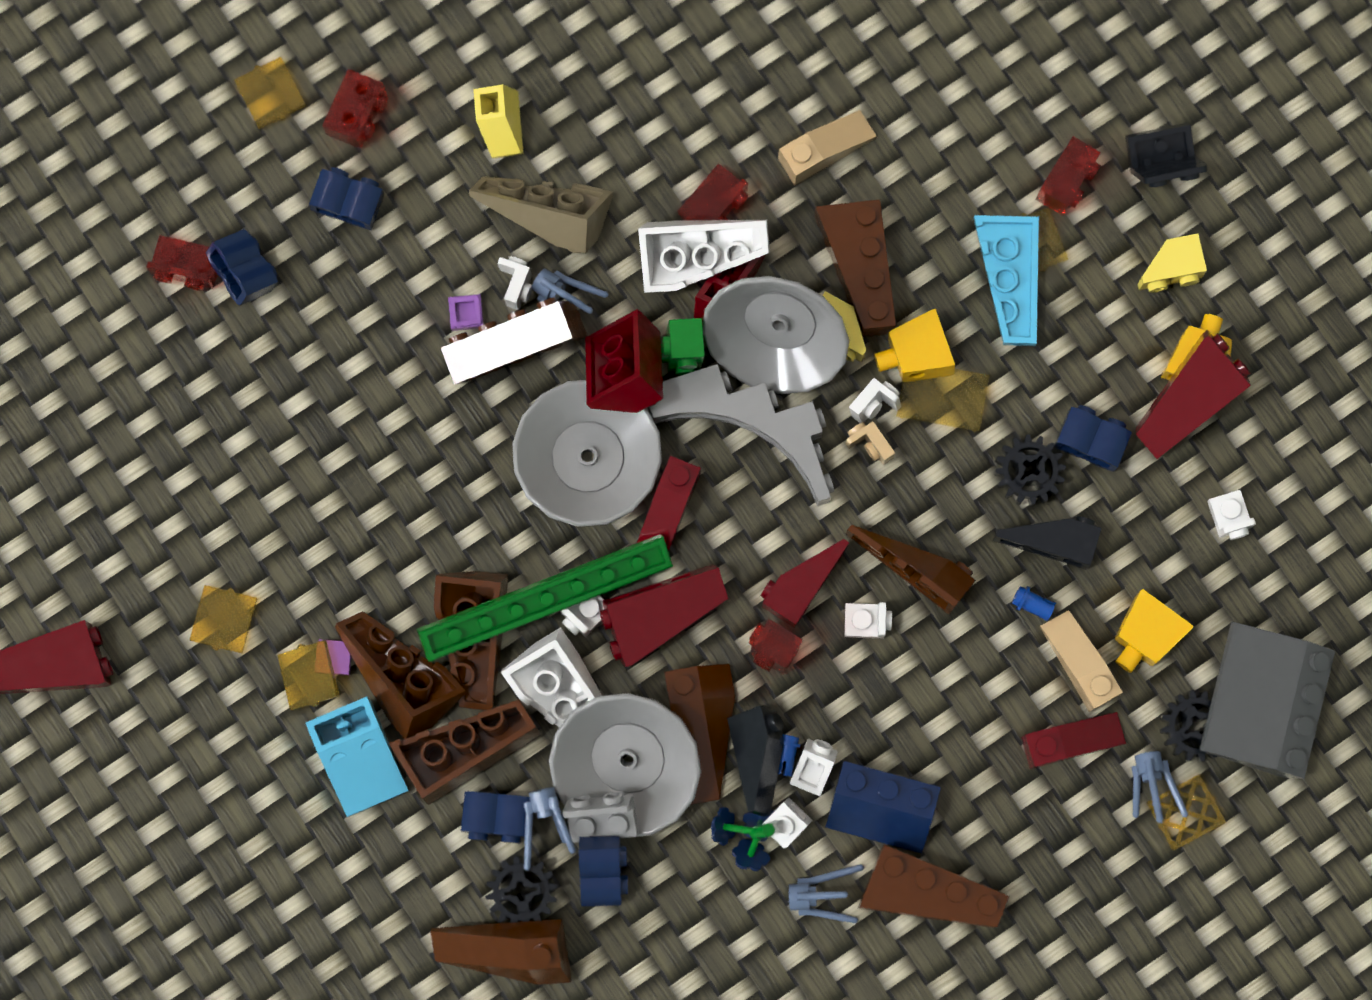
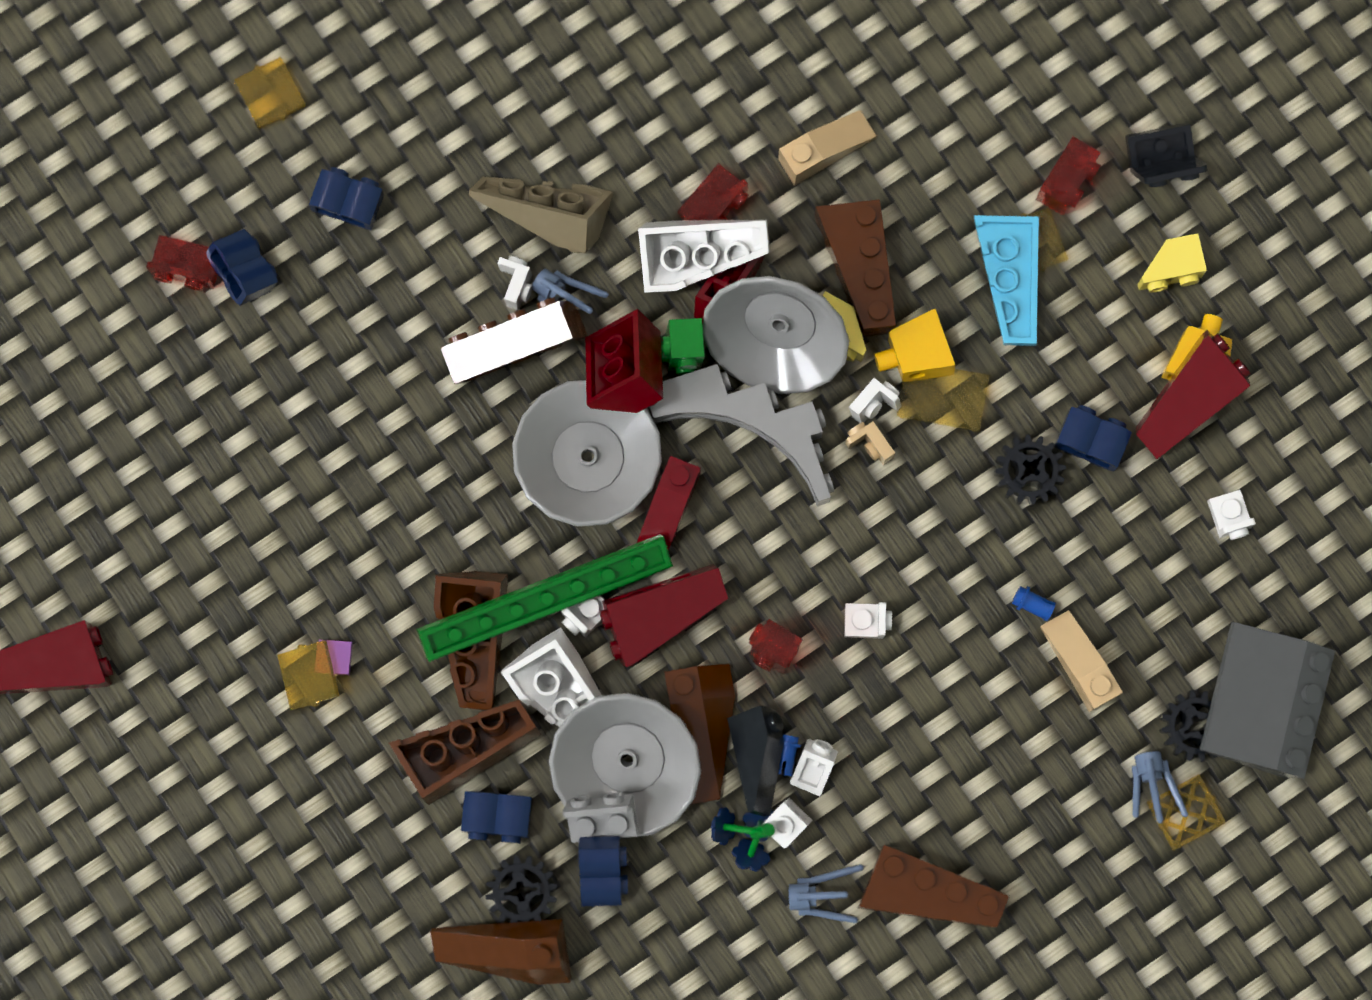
(223, 619): clear yellow piece -> none
(355, 109): clear red brick -> none
(357, 756): medium azure slope -> none
(403, 682): reddish brown wedge -> none
(465, 312): medium lavender tile -> none
(499, 120): light yellow slope -> none
(545, 804): sand blue plant -> none
(799, 586): dark red slope -> none
(882, 807): dark blue slope -> none
(928, 573): reddish brown wedge -> none
(1059, 540): black slope -> none
(1073, 740): dark red slope -> none
(1148, 631): yellow torso -> none

